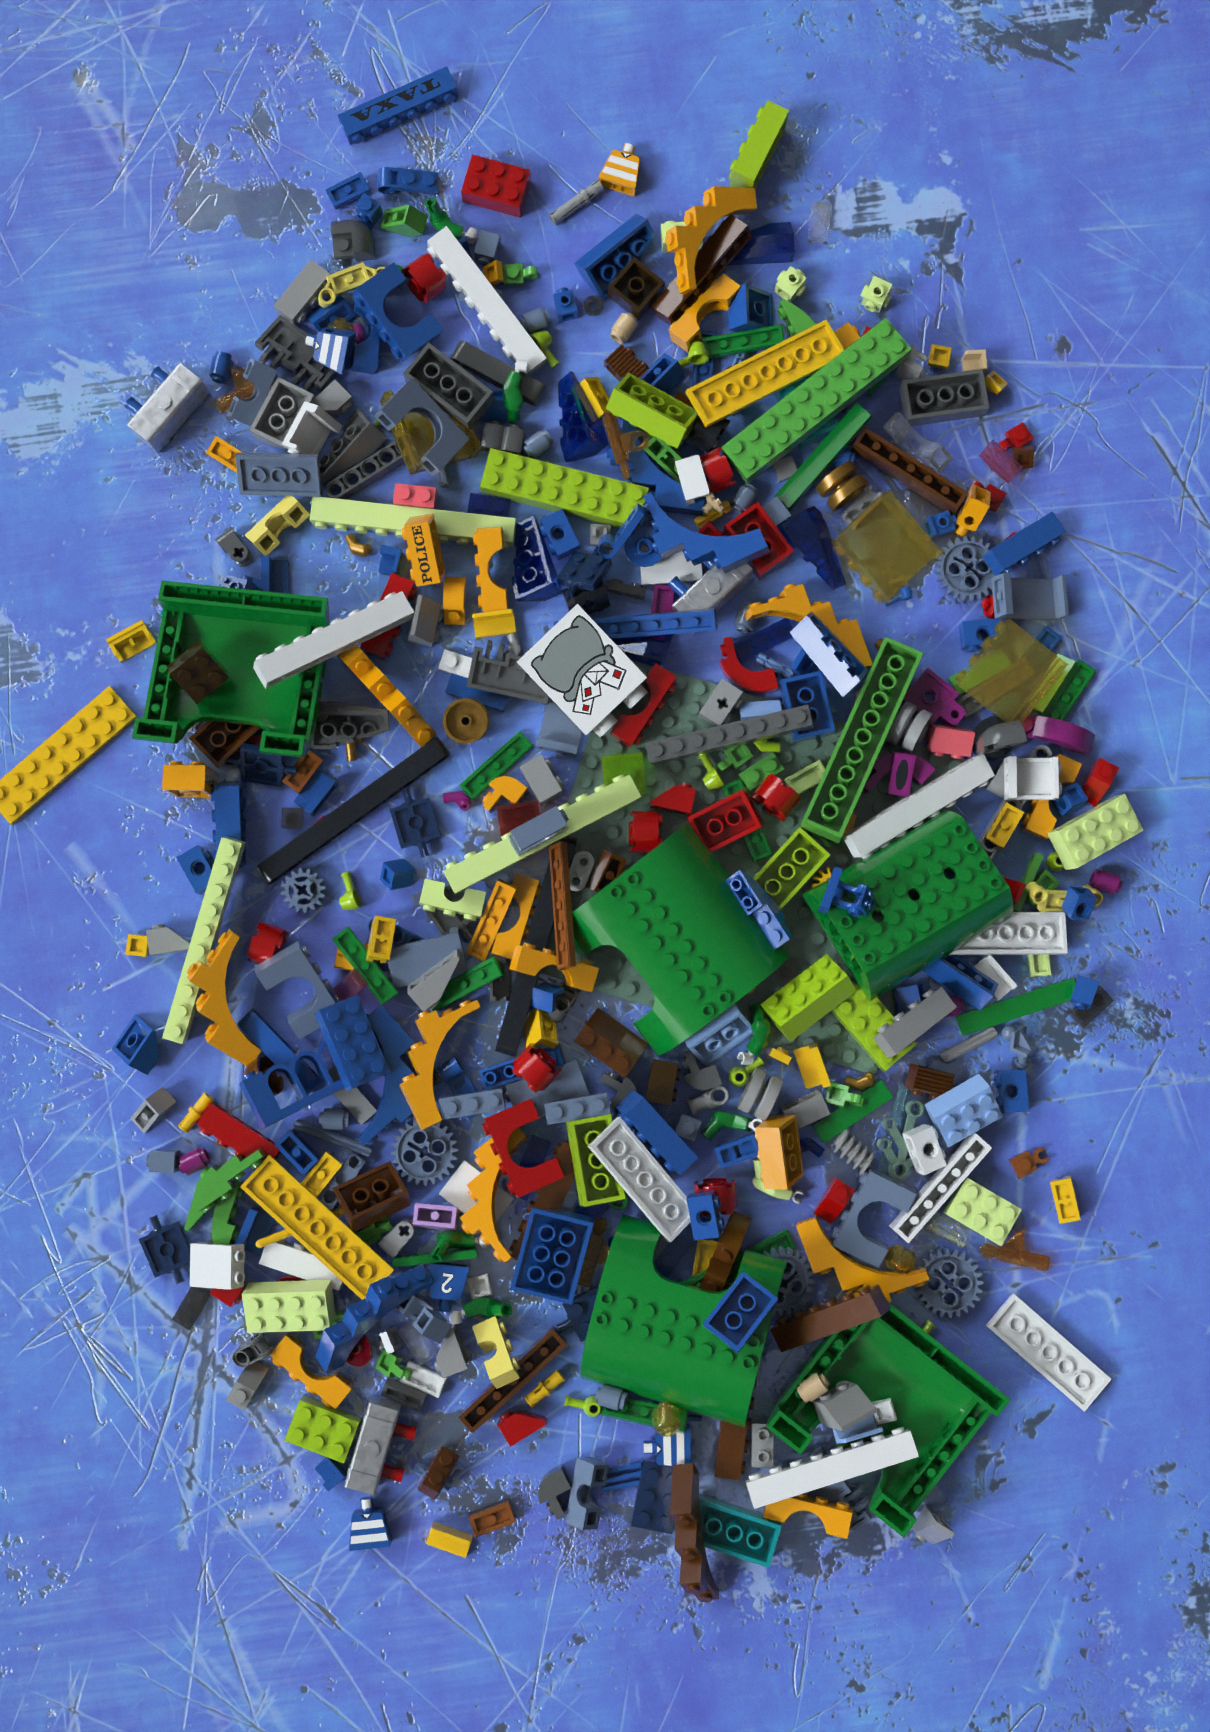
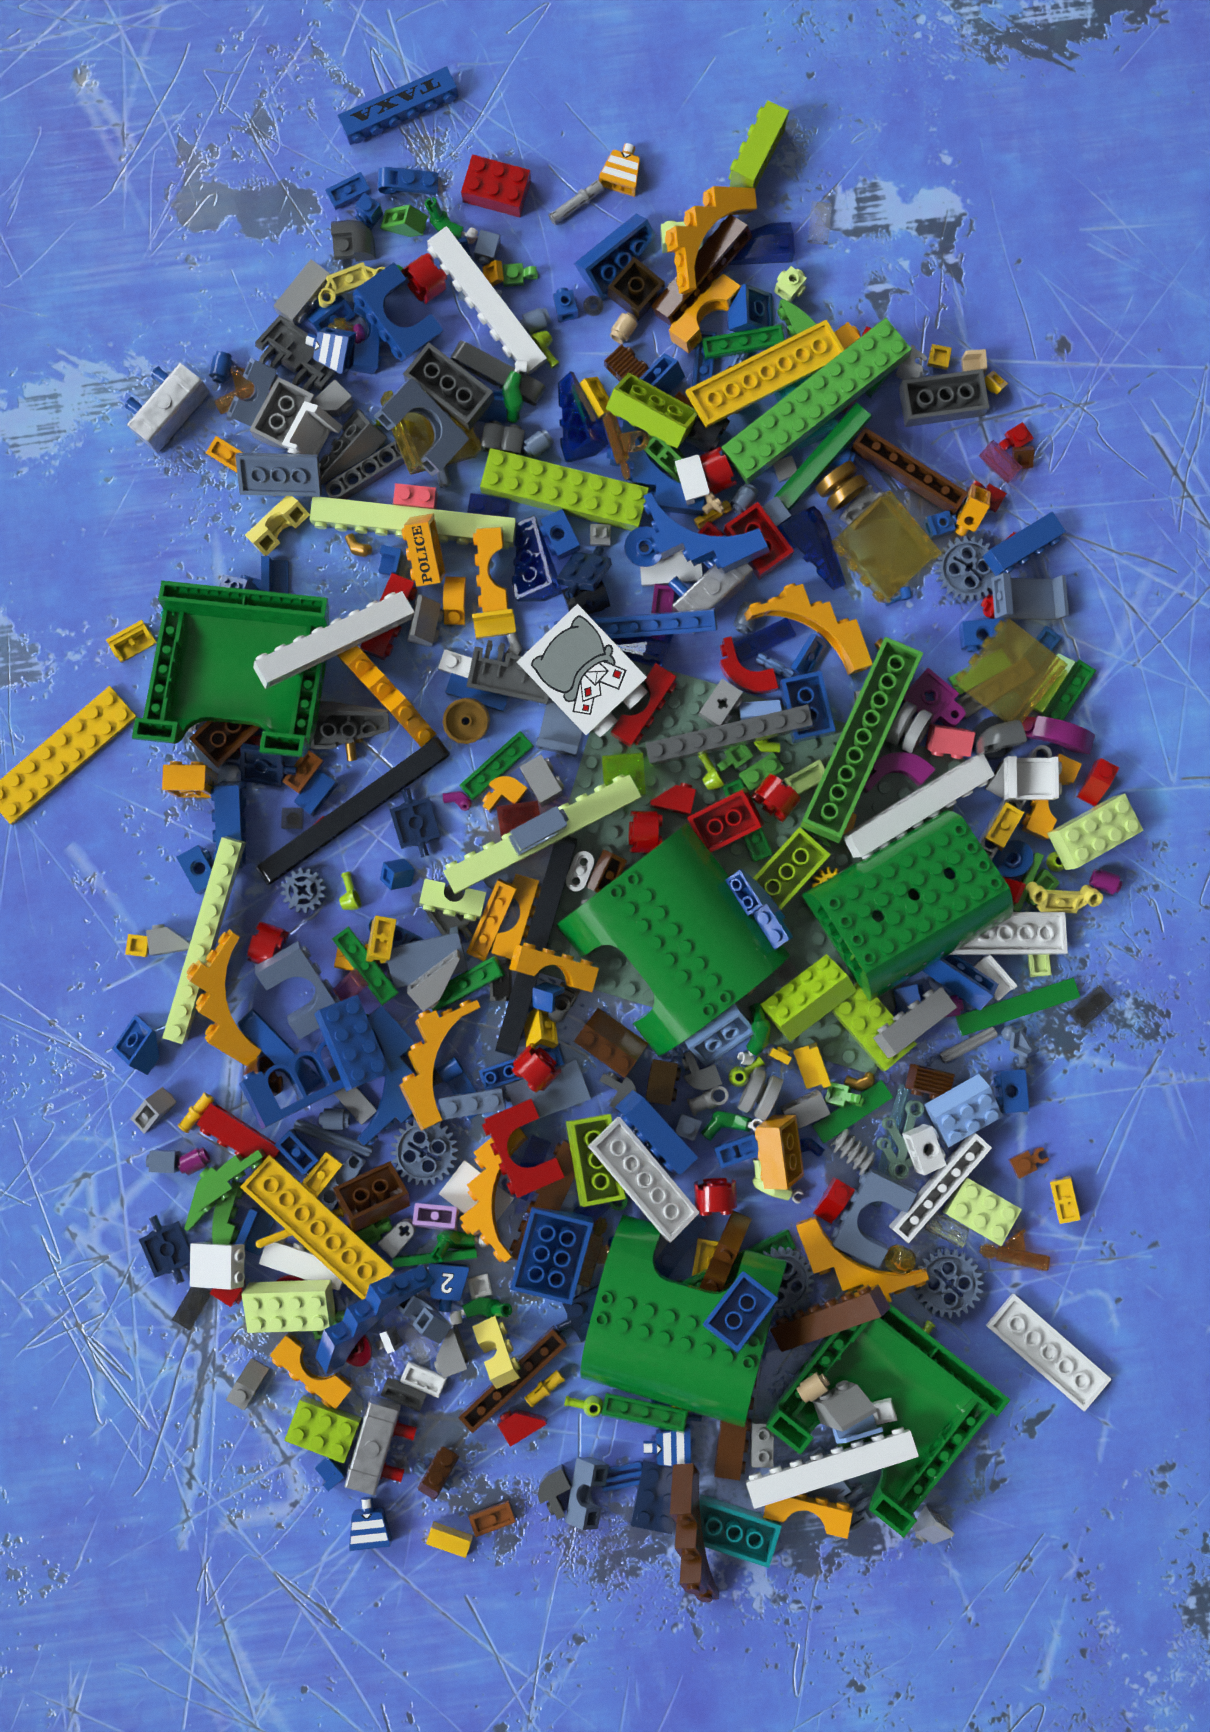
(198, 672): dark brown brick -> none
(233, 546): dark grey piece -> none
(252, 1350): dark grey piece -> none
(390, 1365): bright green plate -> none
(562, 906): dark orange tile -> none
(577, 1108): sand blue arch -> none
(611, 1397): sand blue brick -> none
(623, 535): blue plate -> none
(632, 591): clear smoke plate -> none
(666, 1419): clear yellow head -> none
(697, 355): lime bar -> none
(702, 1227): blue brick -> none
(829, 653): wedge -> none
(862, 903): blue tile -> none
(876, 294): yellowish green brick -> none
(901, 774): magenta tile -> none
(912, 443): clear arch -> none
(1014, 851): none -> blue dish
(1070, 800): blue brick -> none
(1079, 903): blue brick -> none
(1084, 993): blue brick -> none

